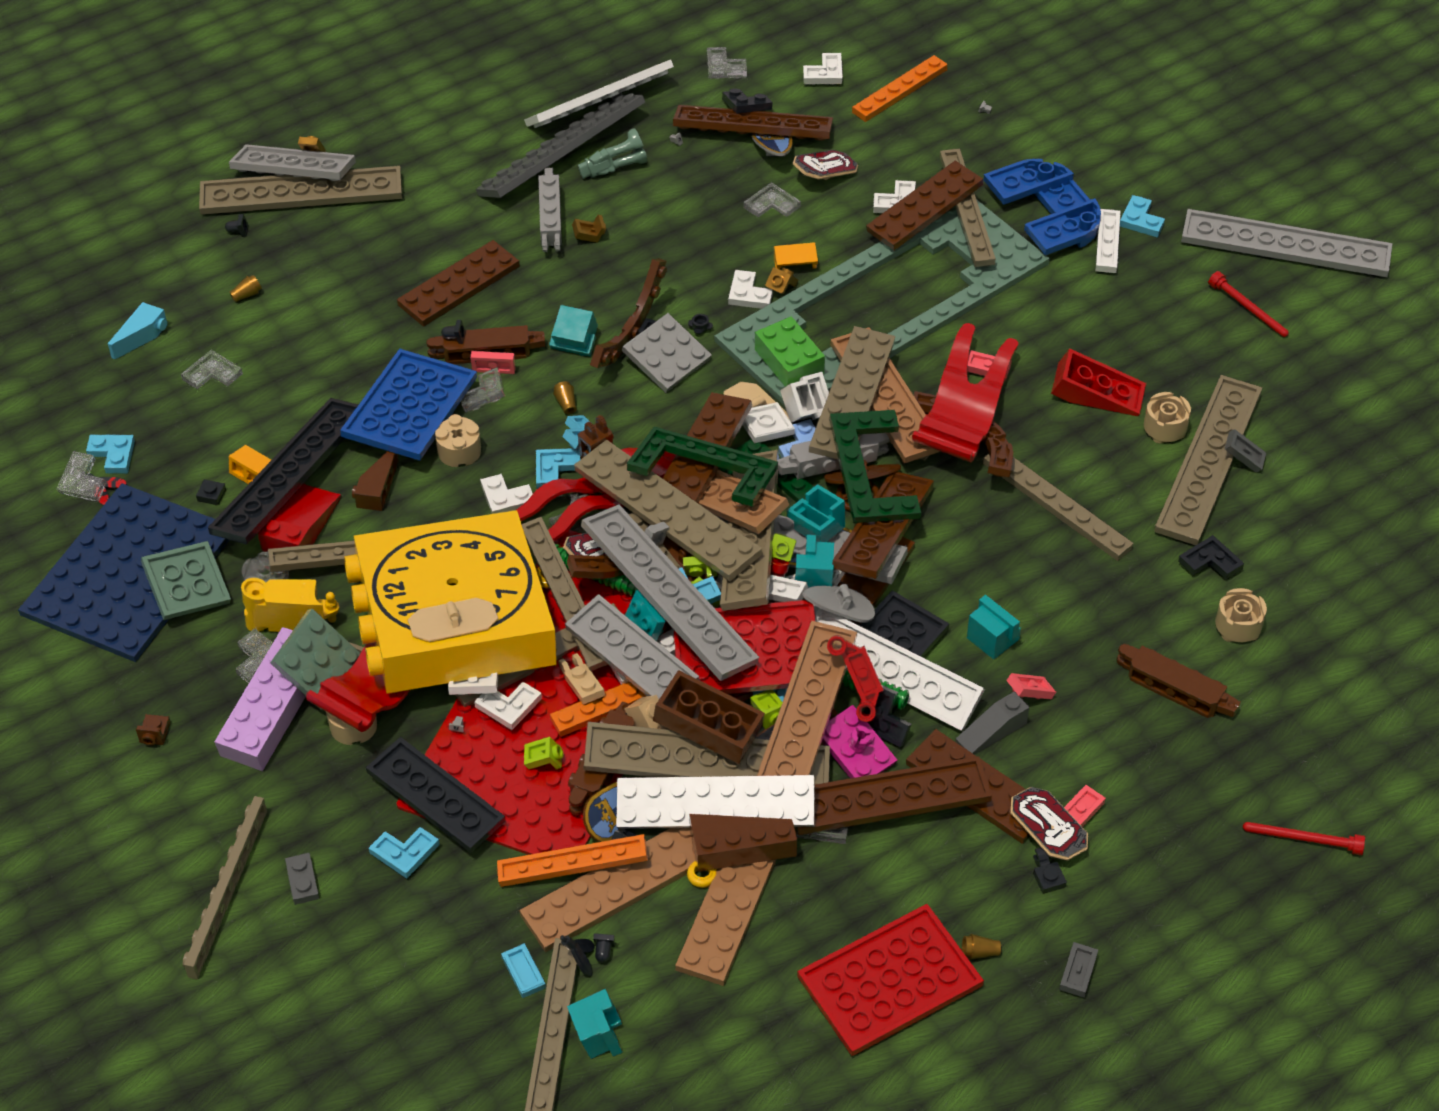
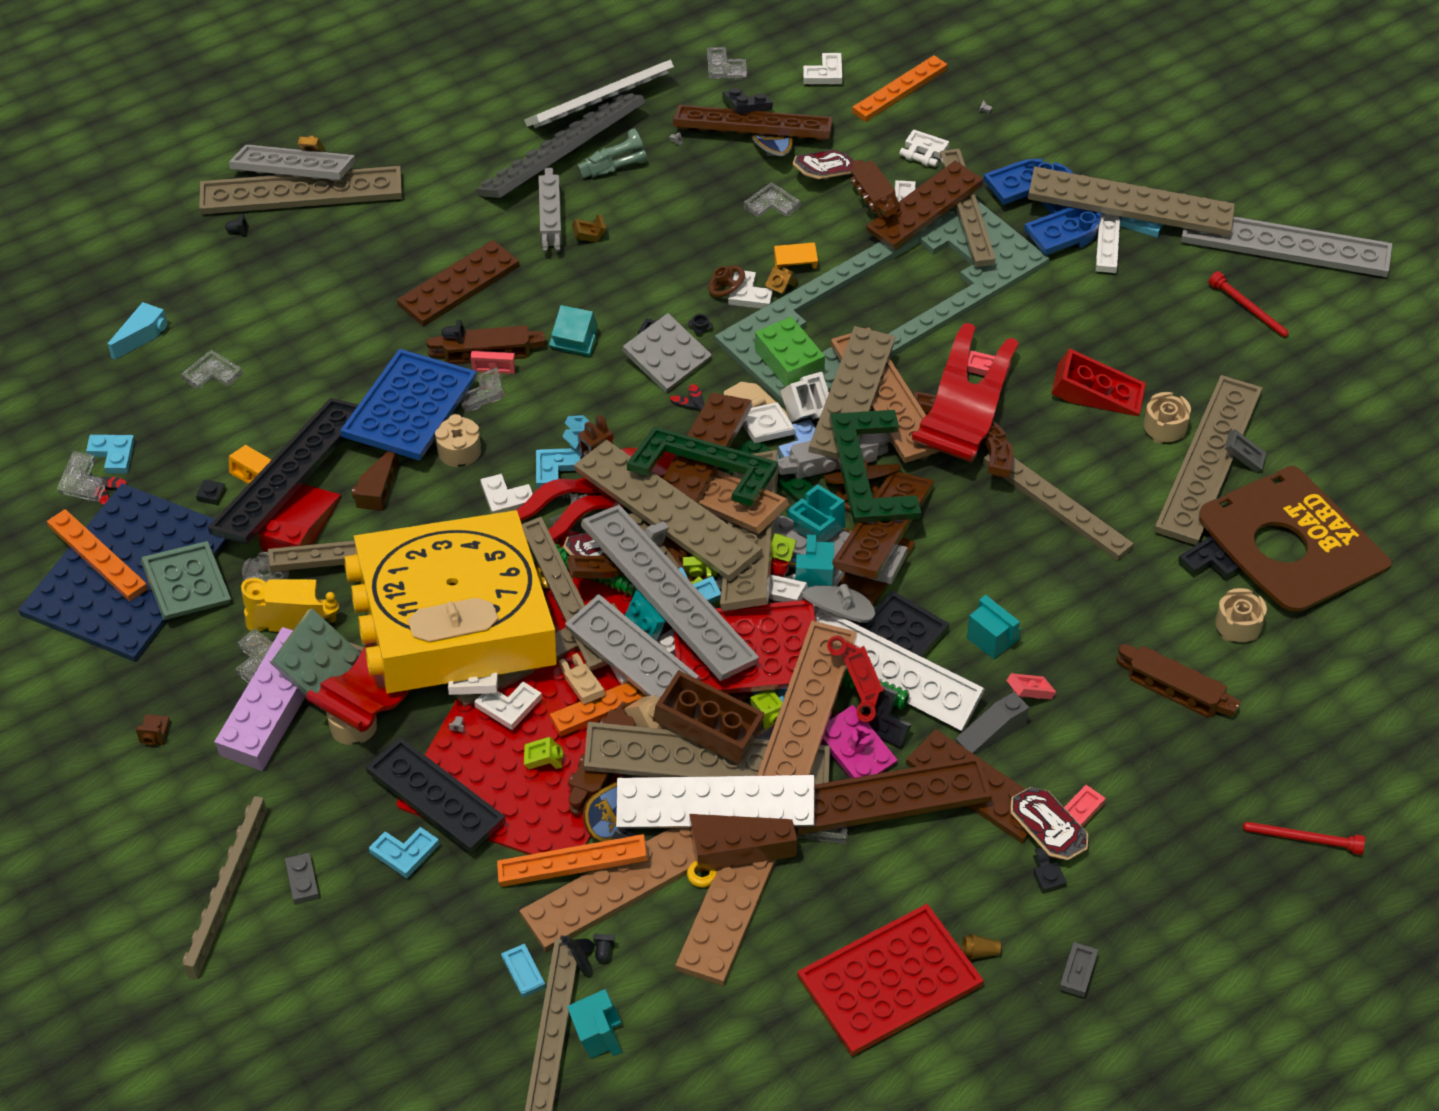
(97, 555): none -> orange plate
(247, 287): pearl gold cone -> none
(565, 396): pearl gold cone -> none
(610, 351): reddish brown plate -> none
(695, 402): none -> piece
(722, 278): none -> reddish brown piece
(874, 188): none -> reddish brown hinge
(925, 144): none -> white plate
(1131, 201): none -> dark tan plate
(1337, 549): none -> reddish brown door

